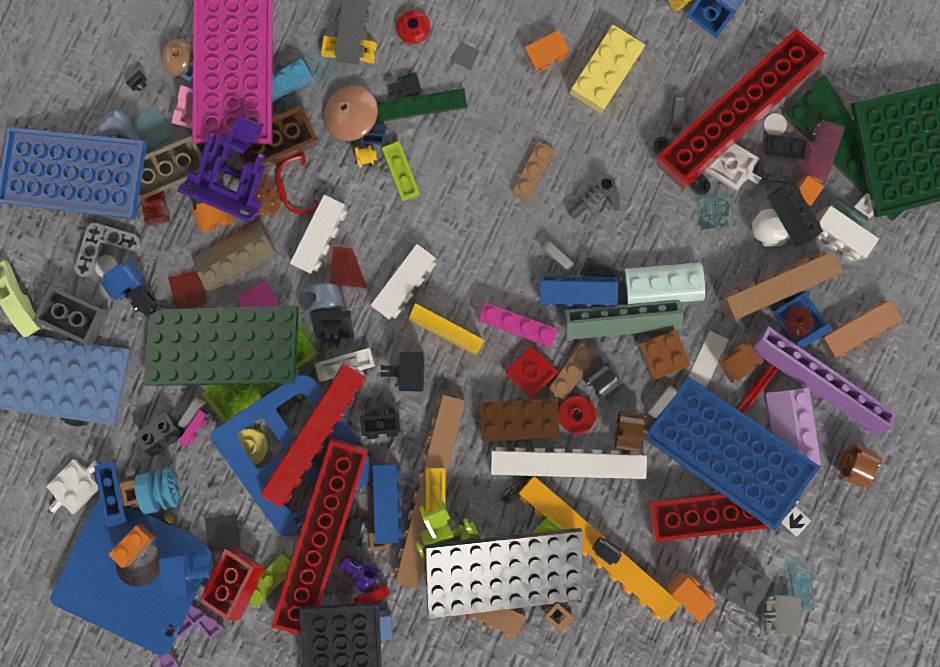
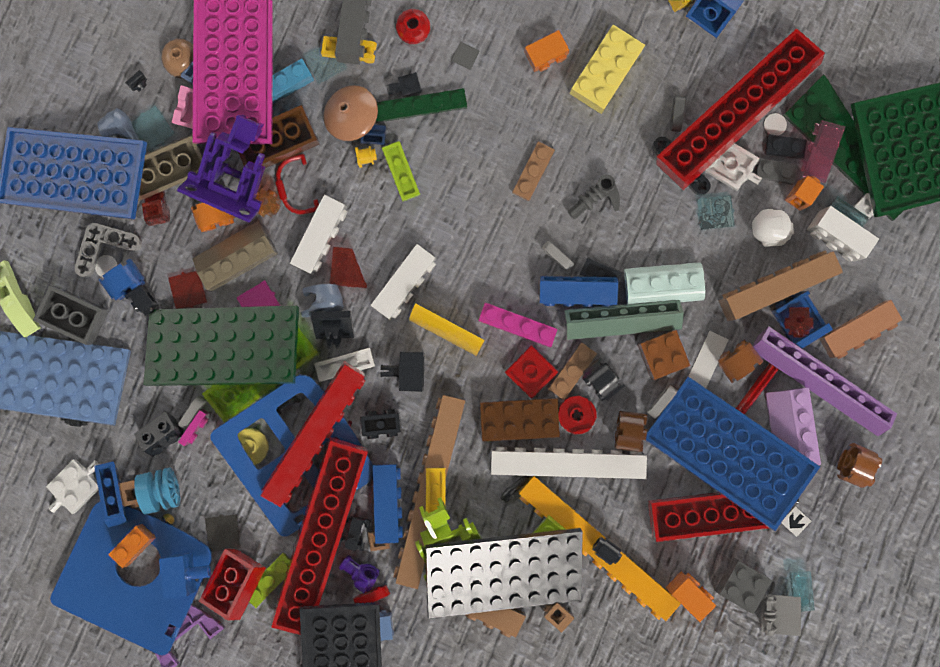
(795, 214): black brick -> none

